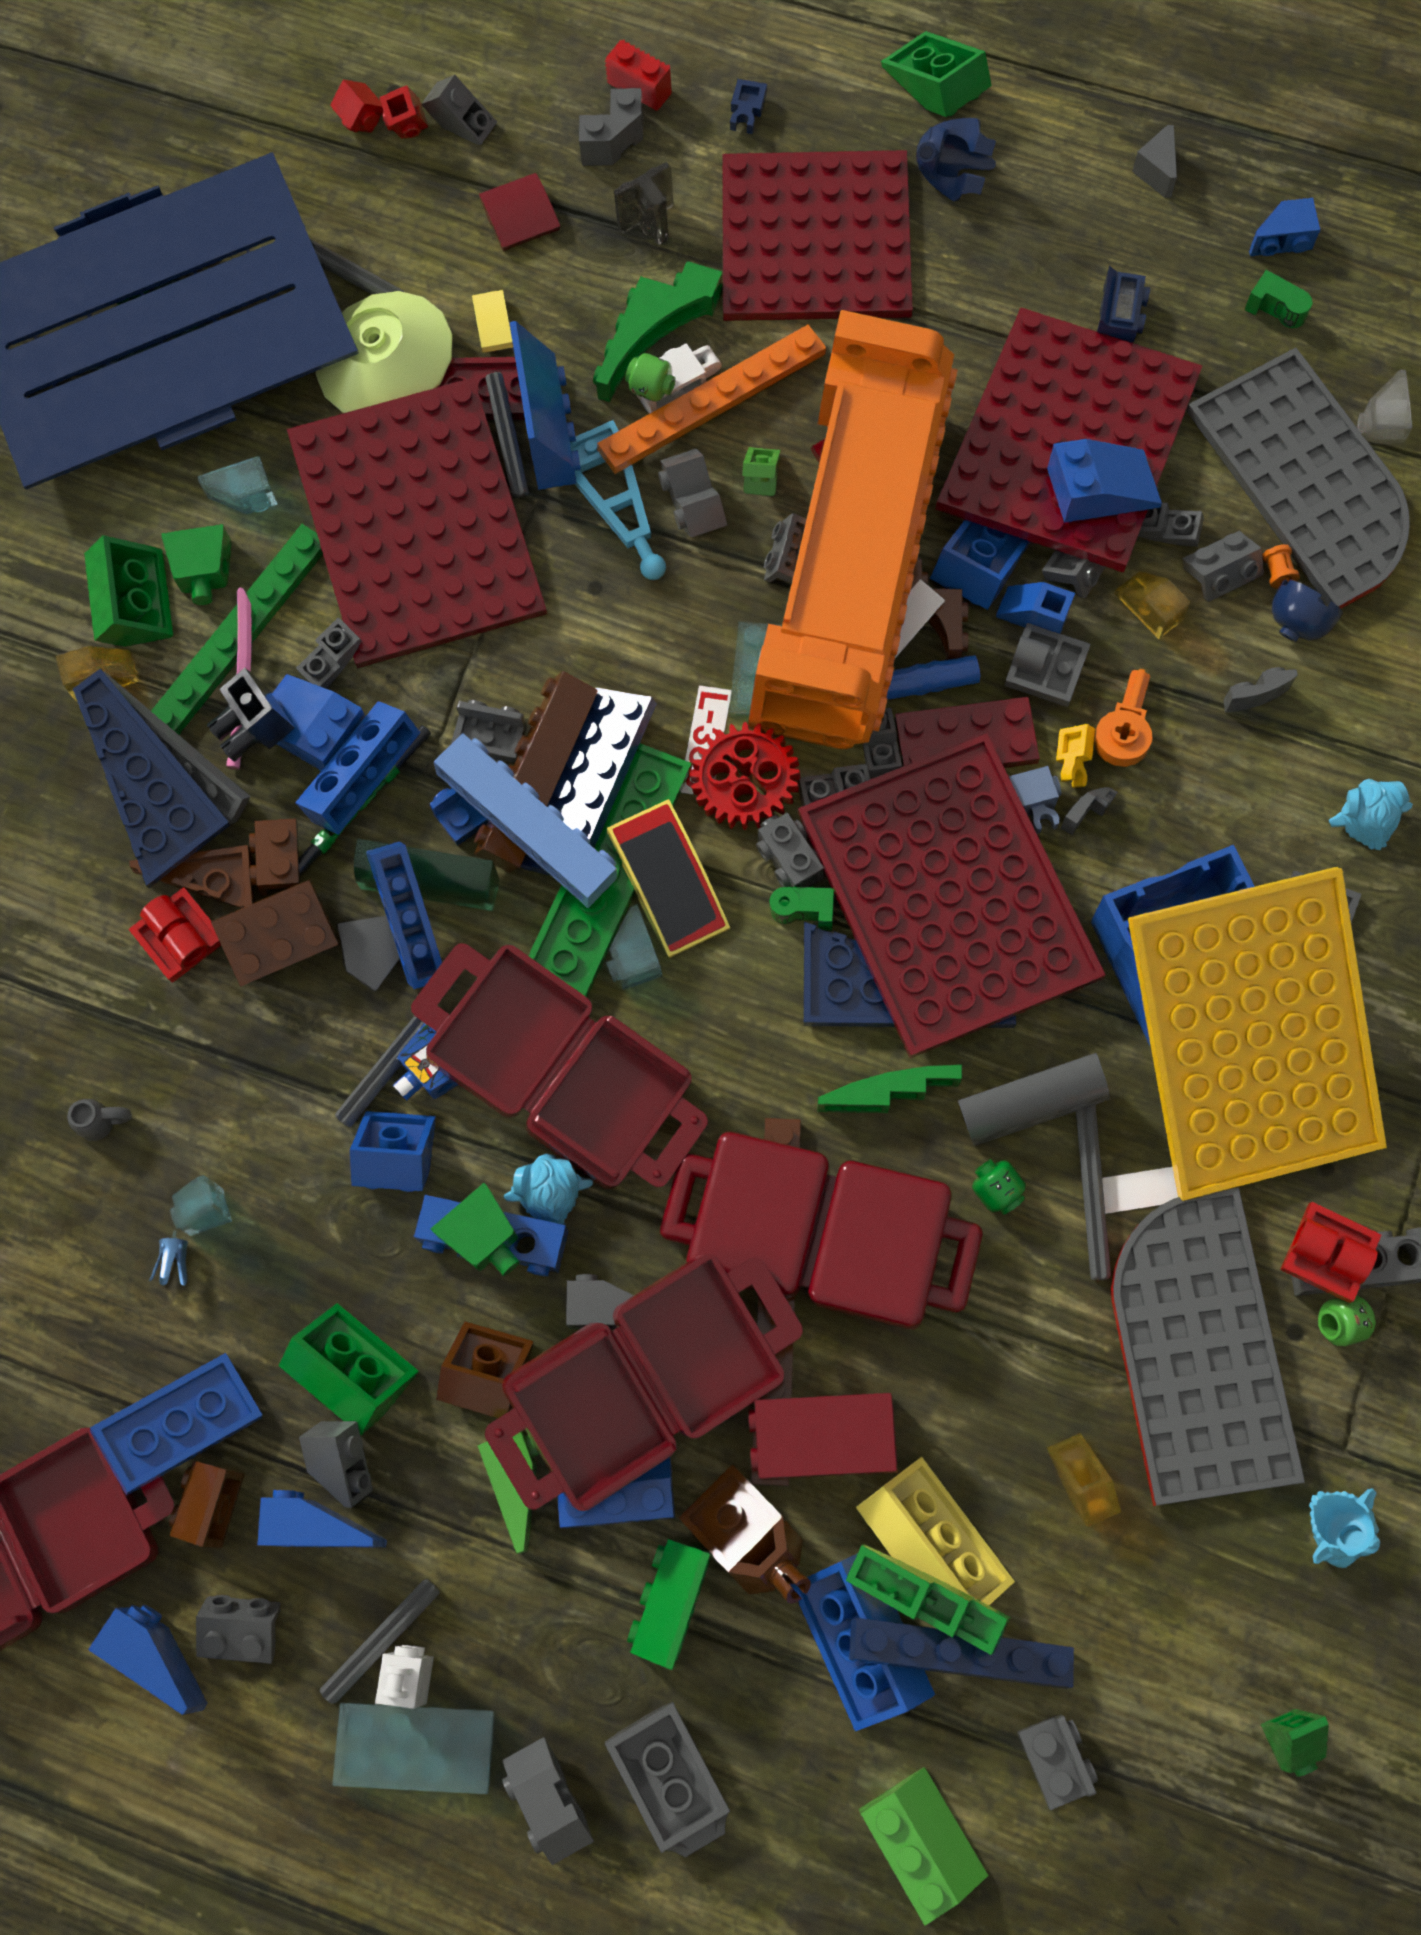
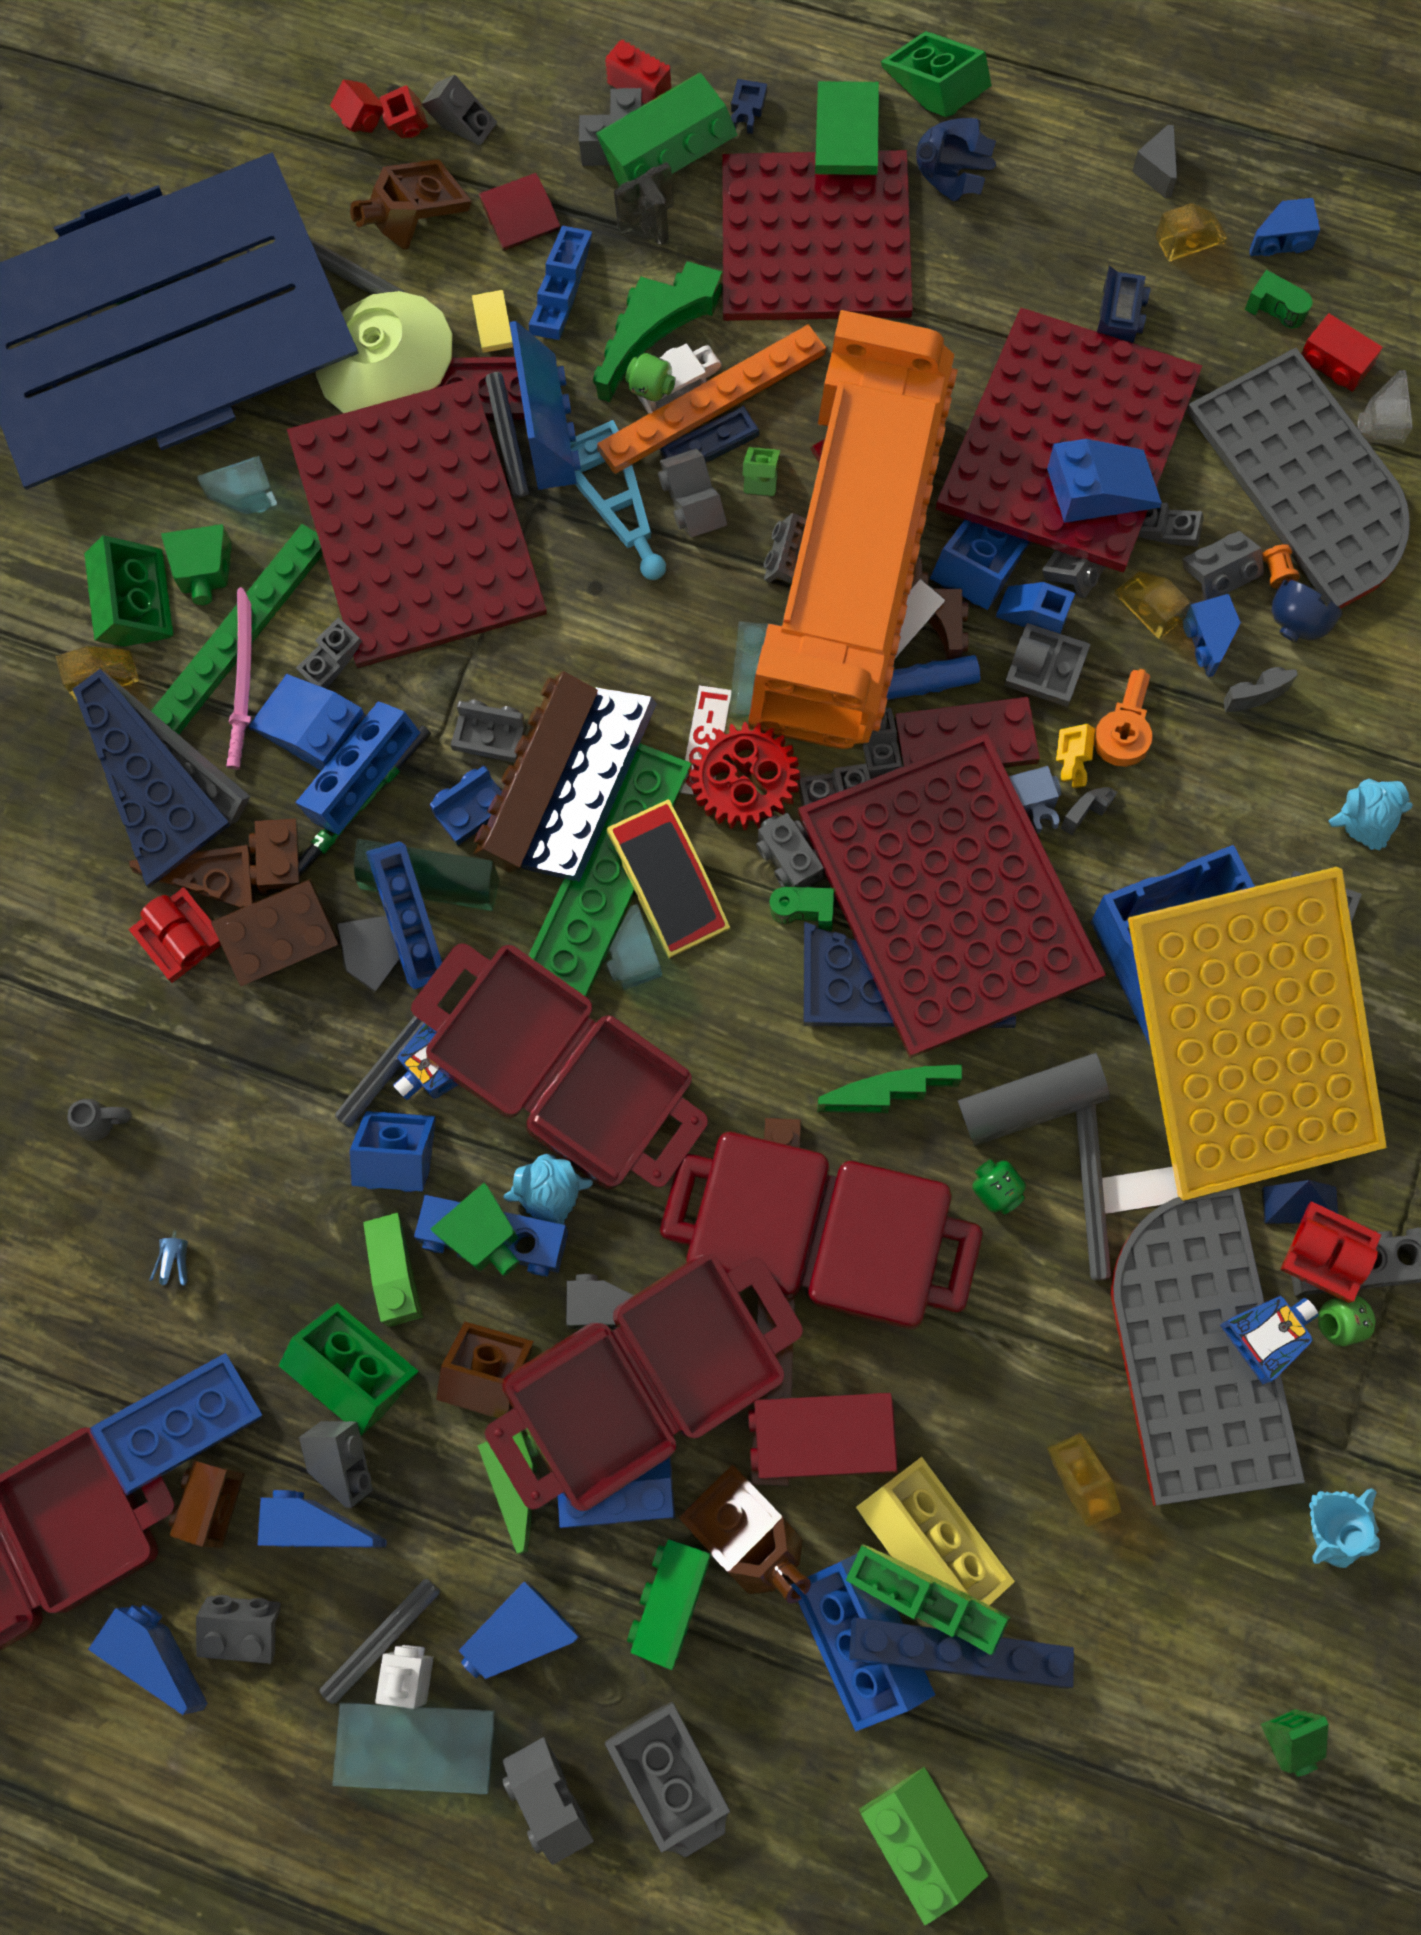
(199, 1206): clear light blue slope -> none
(255, 710): black brick -> none
(391, 1271): none -> bright green slope
(409, 194): none -> reddish brown plate
(517, 1633): none -> blue slope
(526, 820): medium blue brick -> none
(560, 283): none -> blue slope
(668, 129): none -> green slope
(716, 437): none -> dark blue tile
(847, 128): none -> green tile
(1057, 1761): dark grey bracket -> none
(1188, 231): none -> clear yellow slope
(1212, 629): none -> blue slope
(1271, 1335): none -> torso
(1289, 1201): none -> dark blue slope
(1341, 352): none -> red brick

